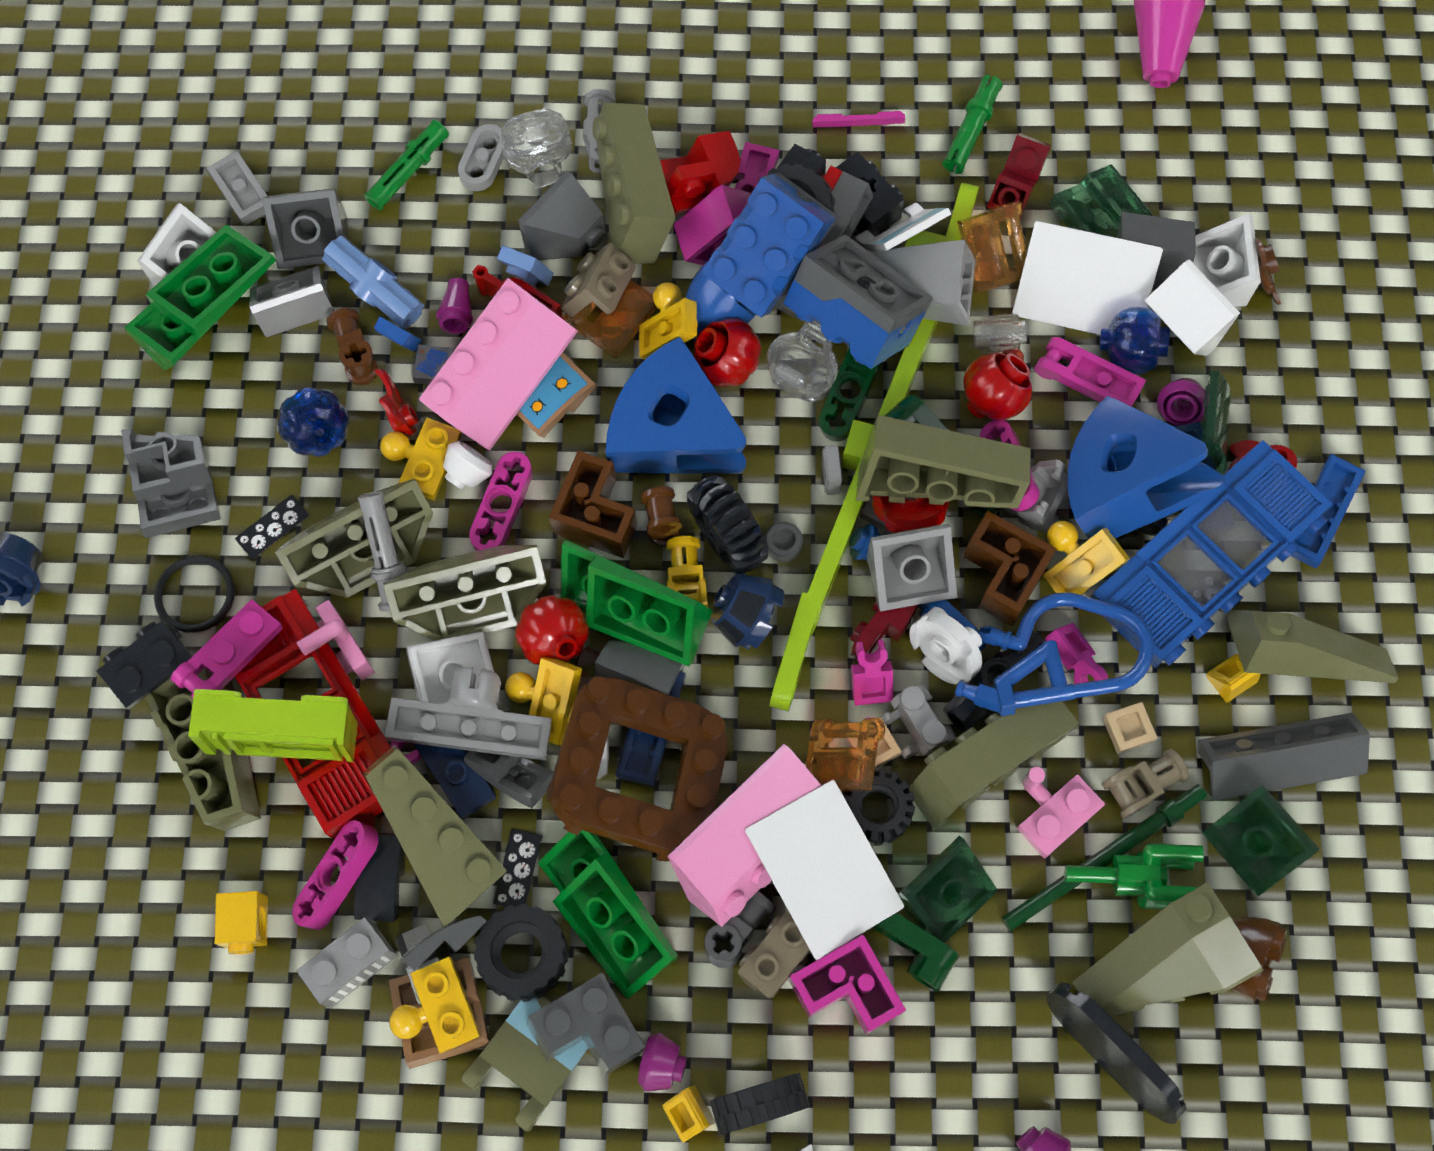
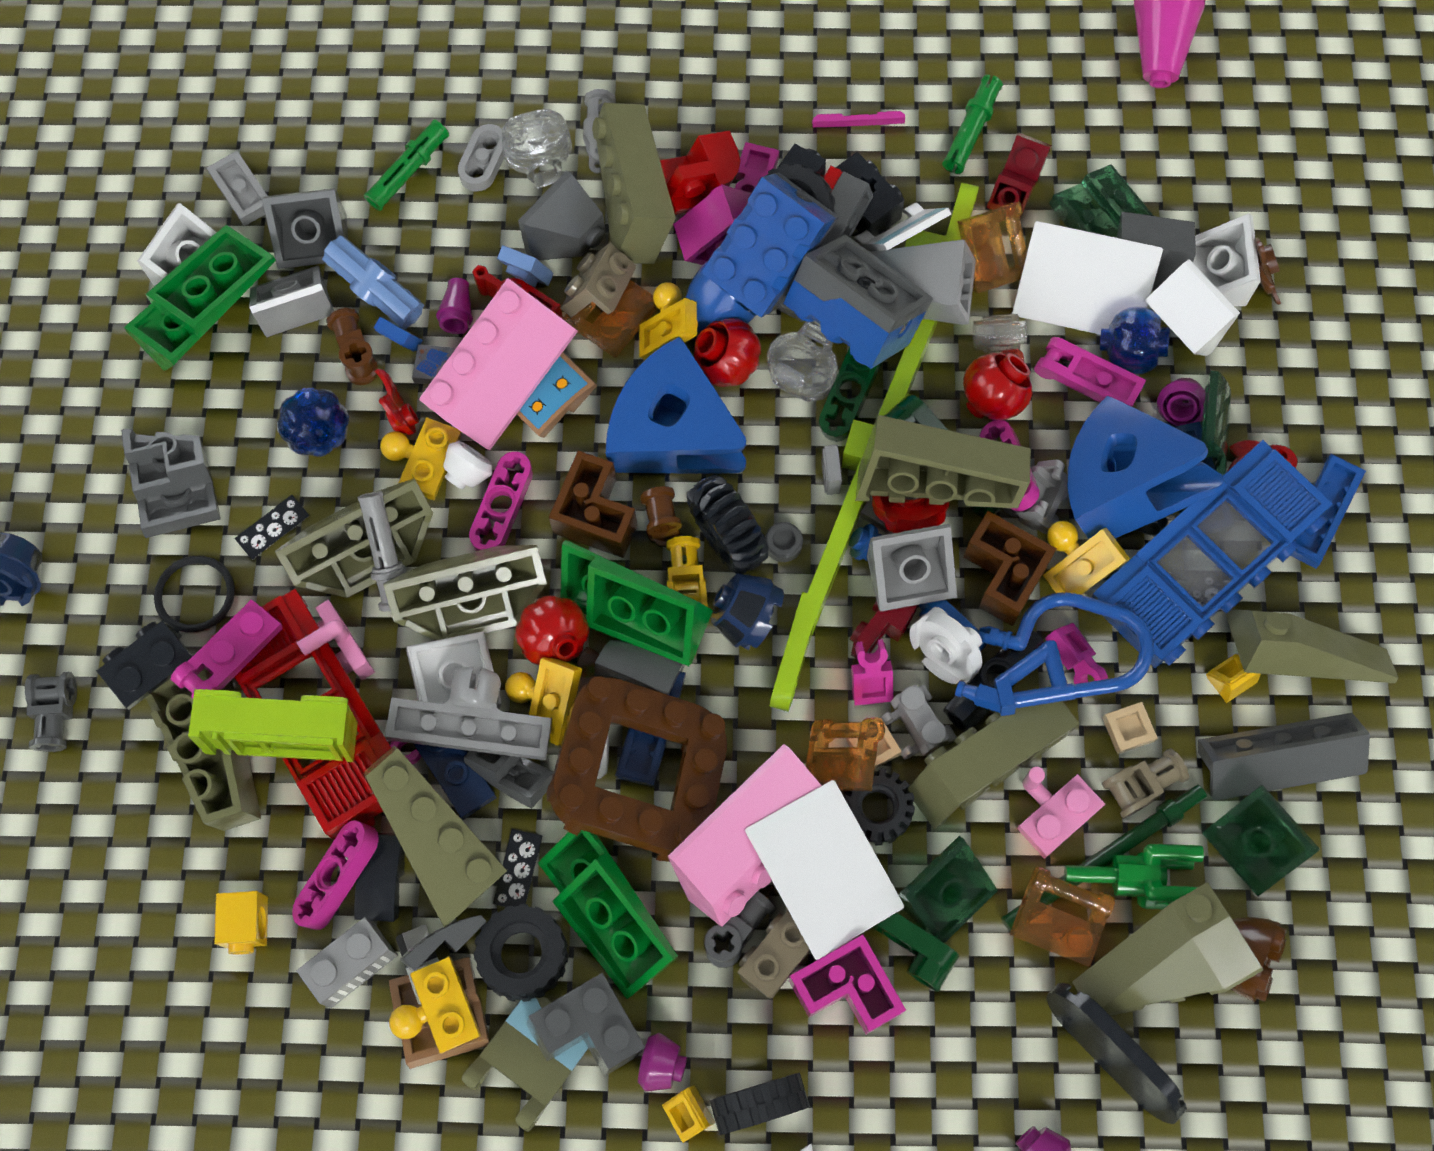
(49, 704): none -> dark grey connector
(1056, 929): none -> clear orange plate

